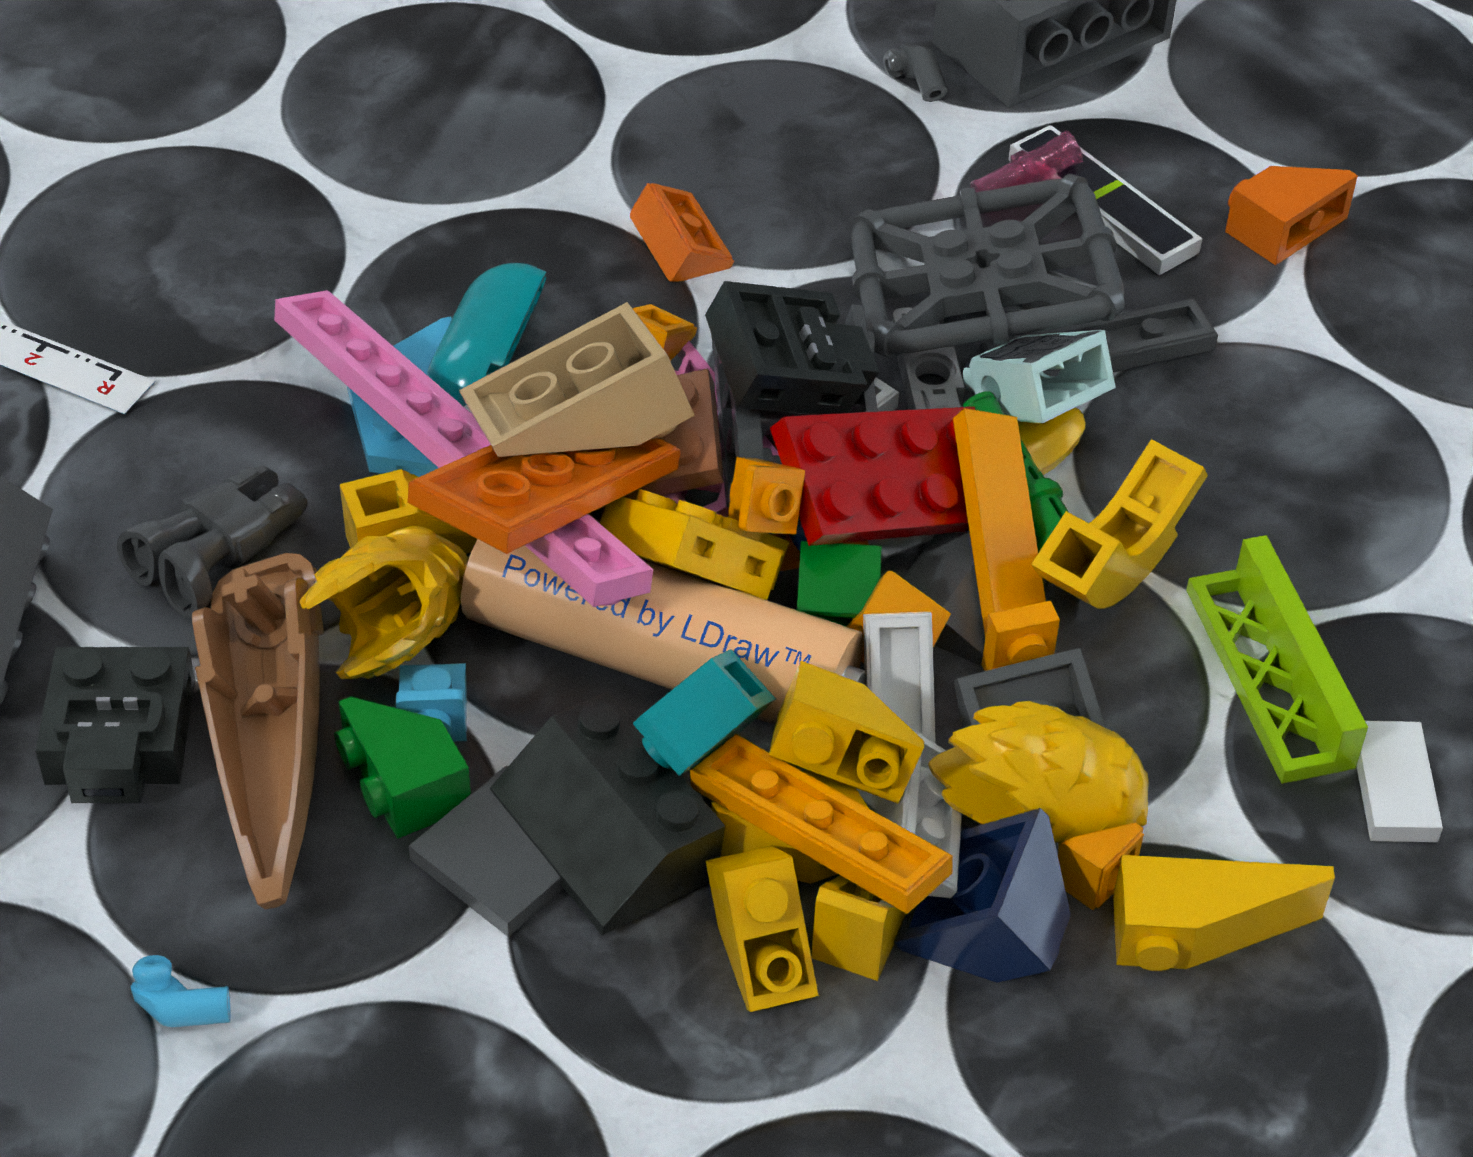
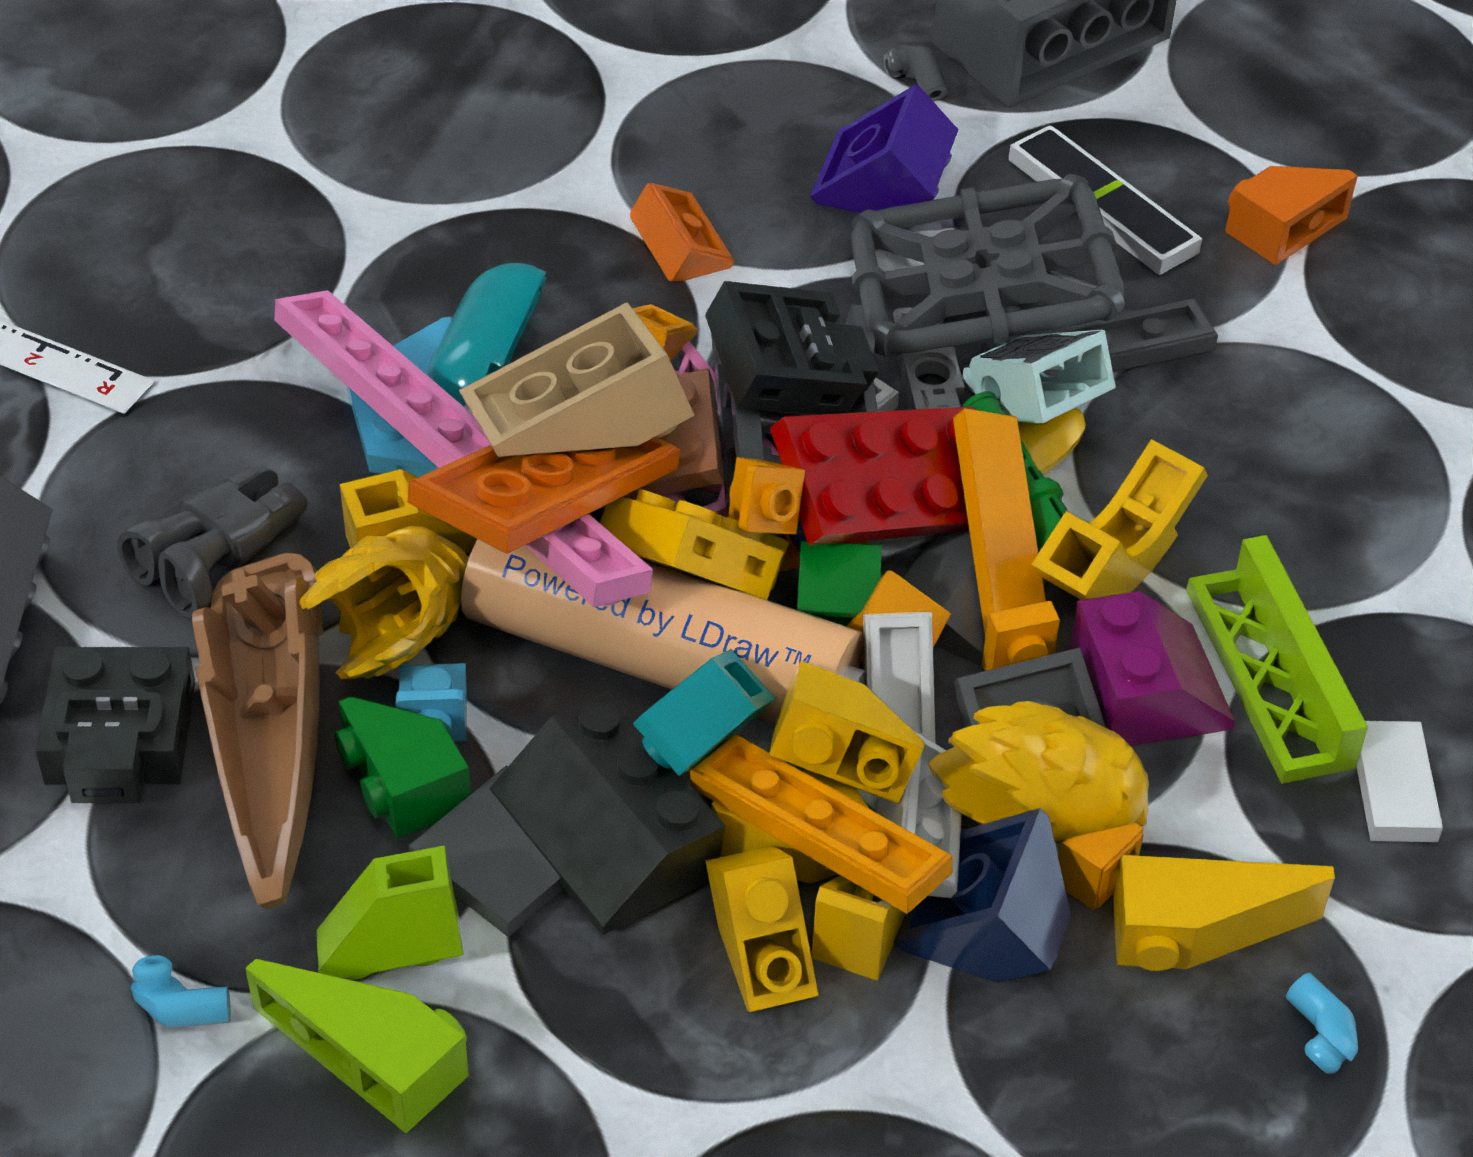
(367, 1036): none -> lime slope
(393, 918): none -> lime slope
(888, 156): none -> dark purple slope
(1035, 165): clear pink pin -> none
(1148, 670): none -> magenta slope
(1332, 1020): none -> medium azure arm

